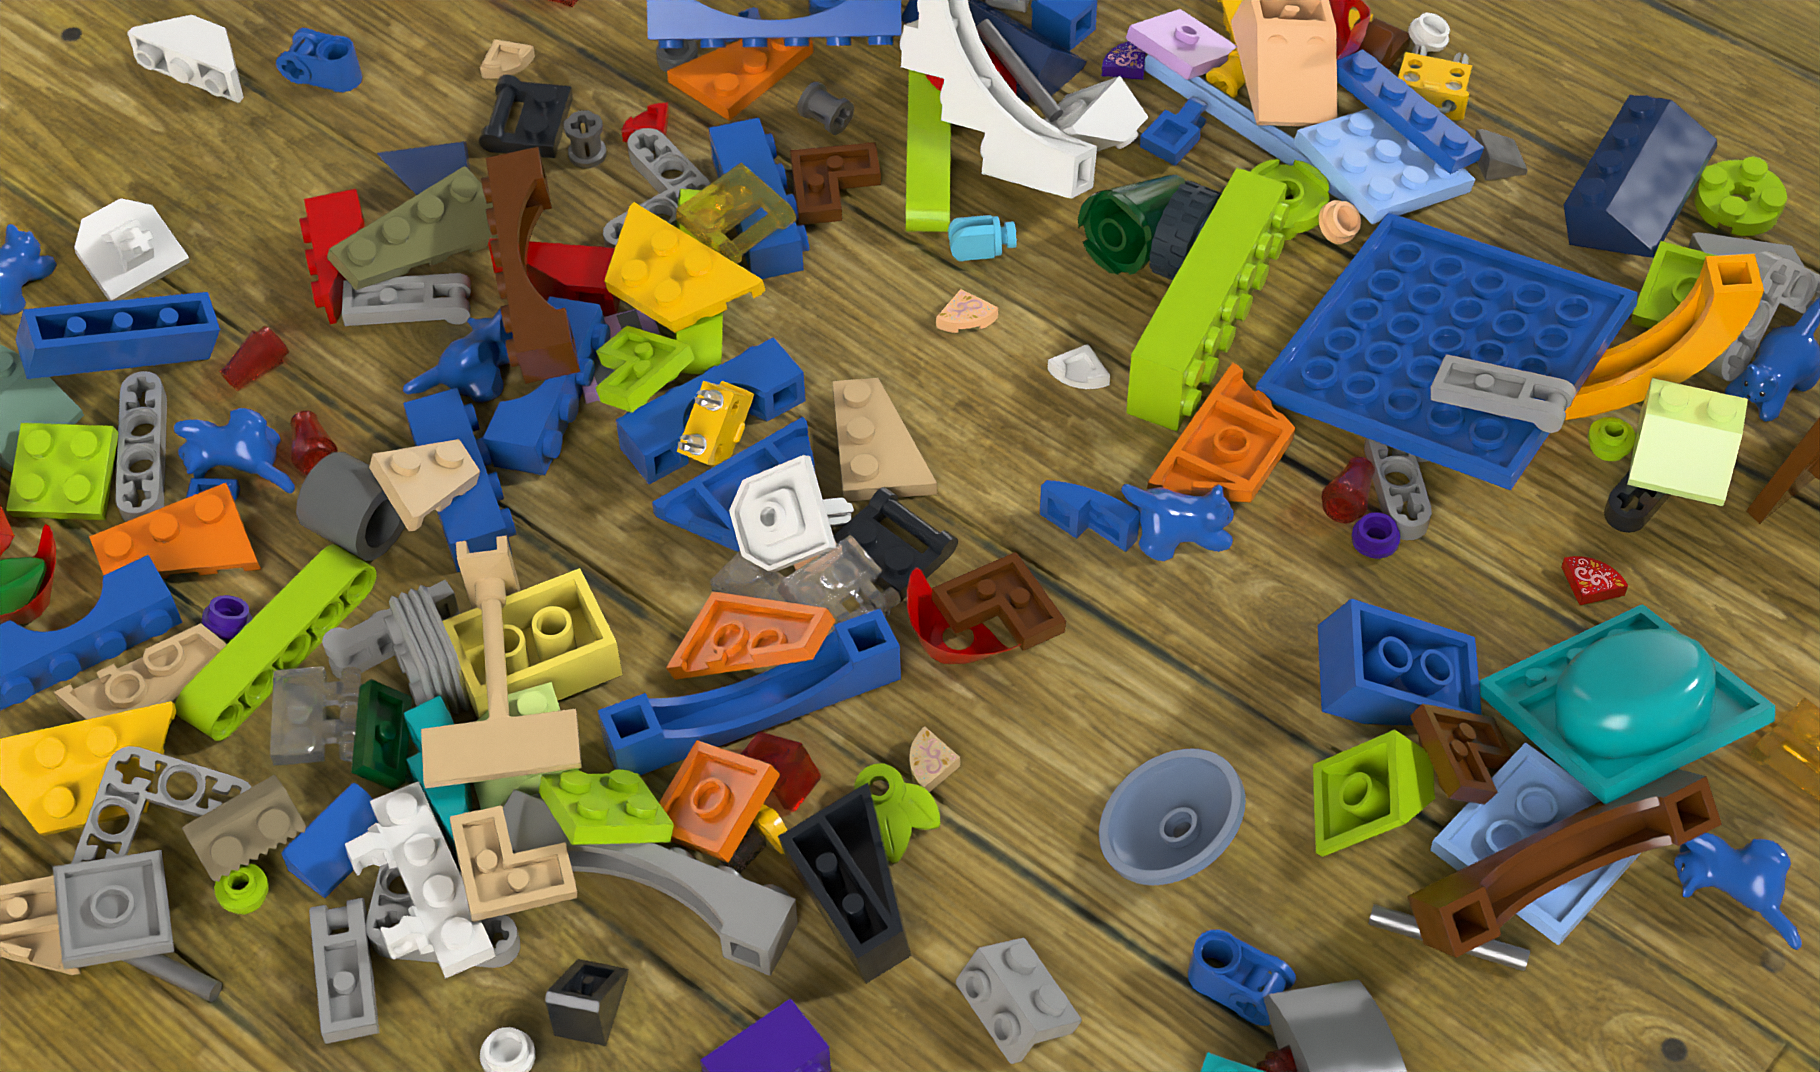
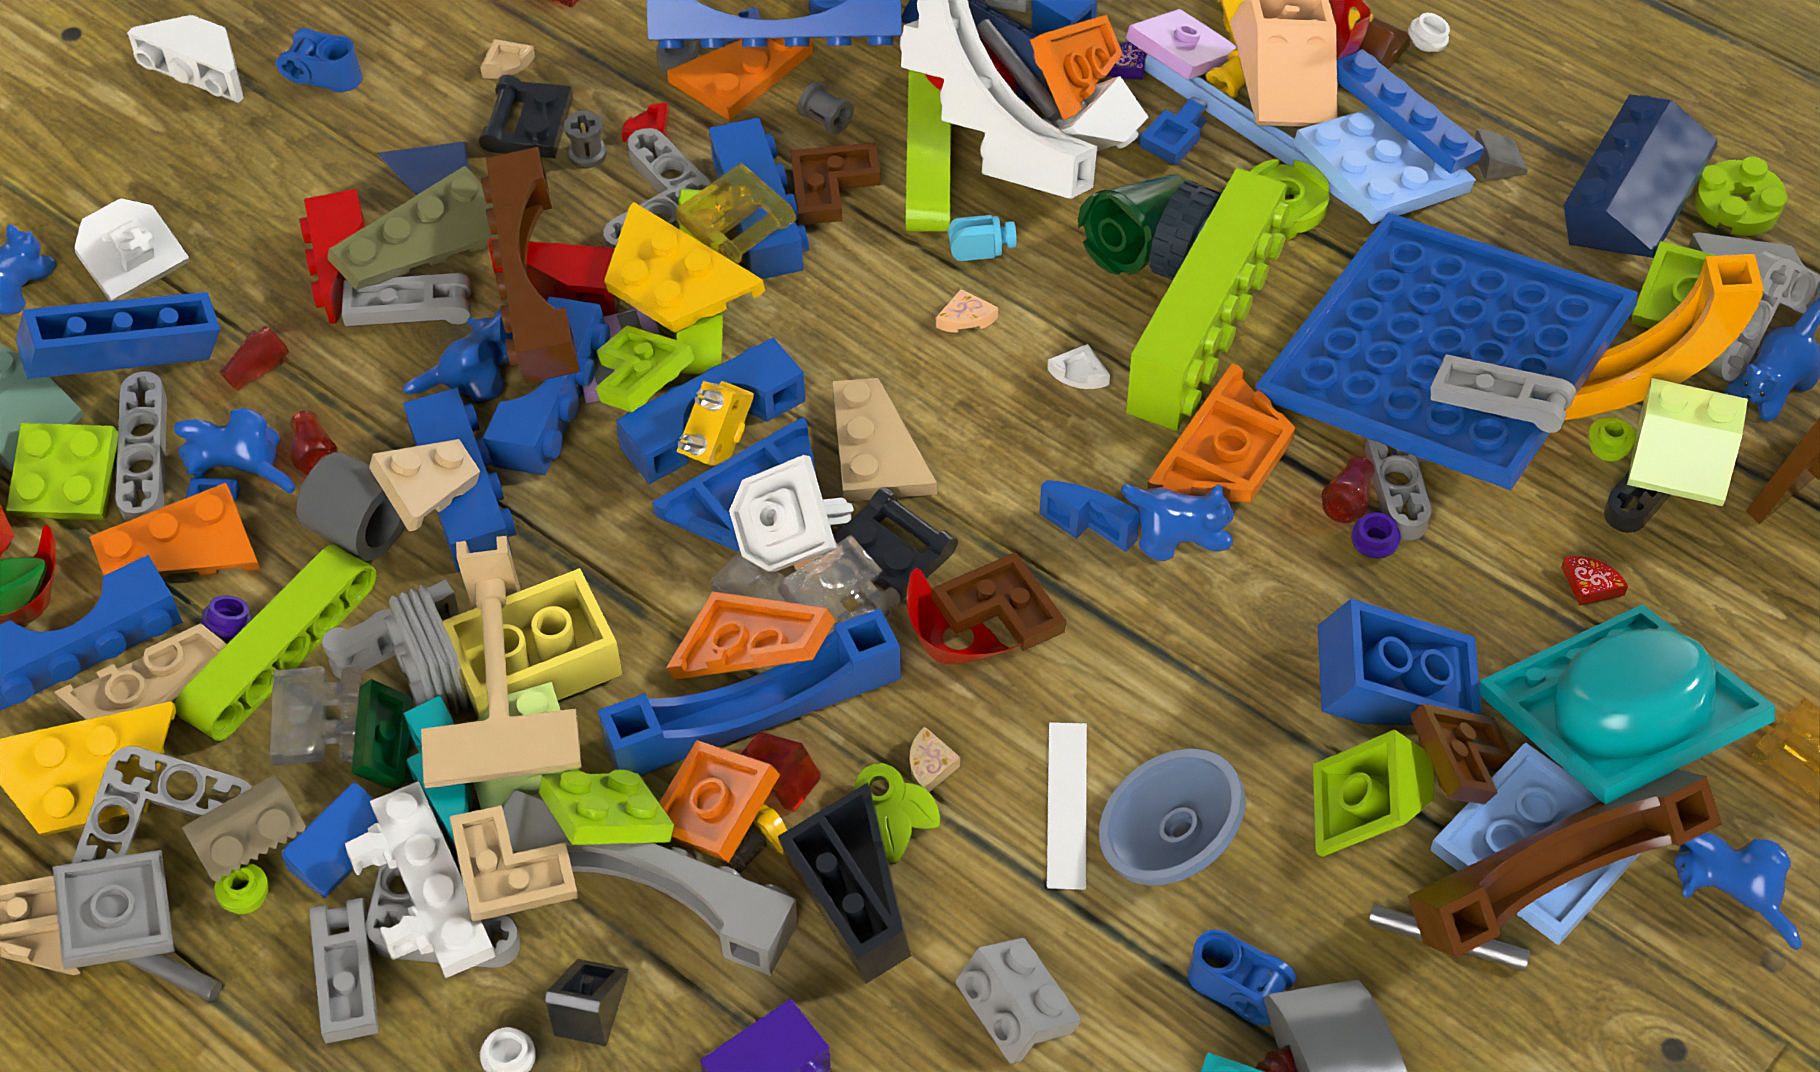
(1067, 806): none -> white sticker
(1075, 60): none -> orange wing
(1339, 221): light nougat plate -> none
(1438, 81): yellow piece -> none

